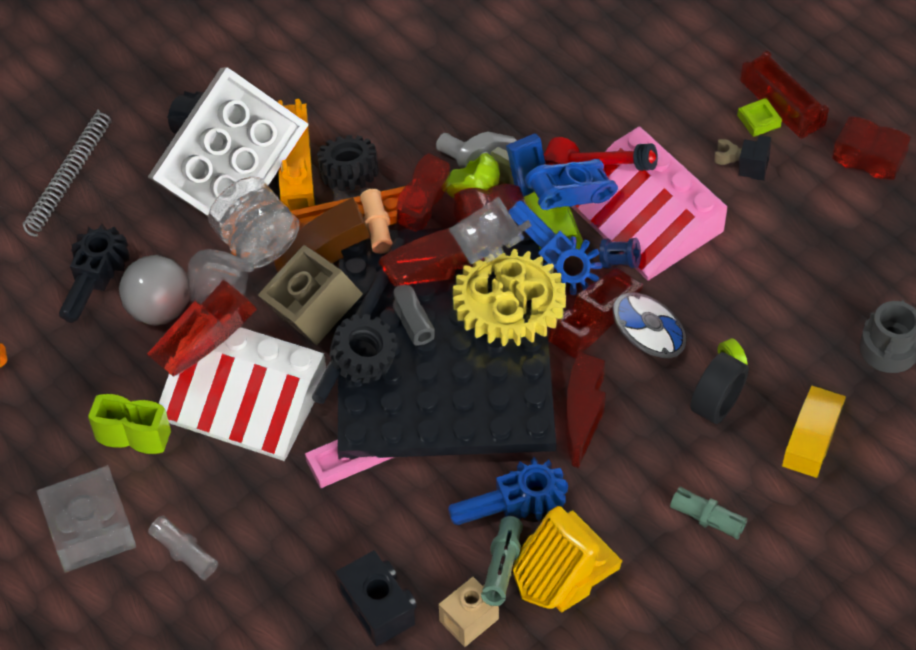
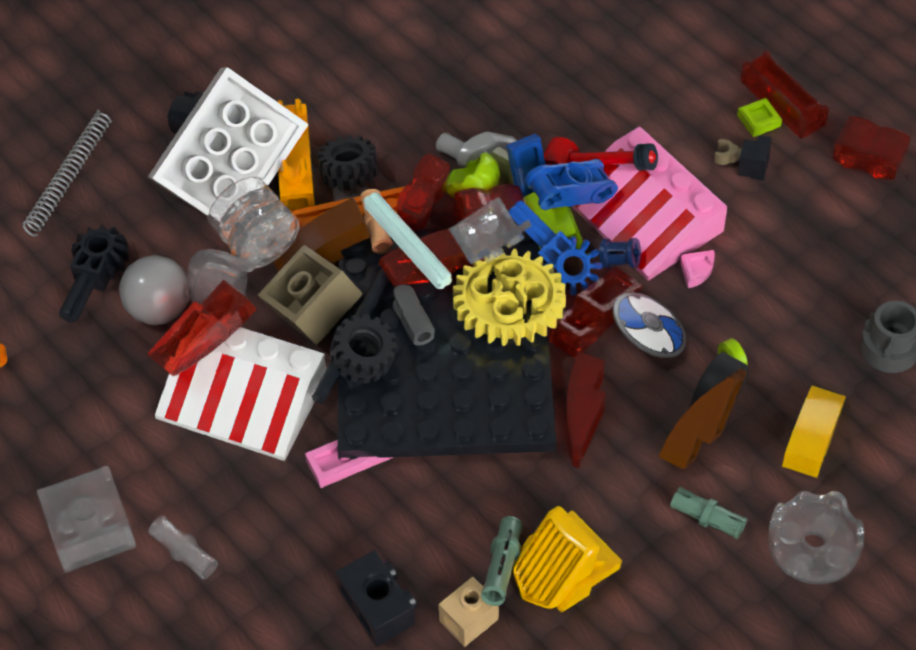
(126, 423): lime brick -> none
(407, 240): none -> light aqua axle
(515, 496): blue gear -> none
(697, 267): none -> bright pink tile
(702, 422): none -> reddish brown slope
(820, 516): none -> clear plate

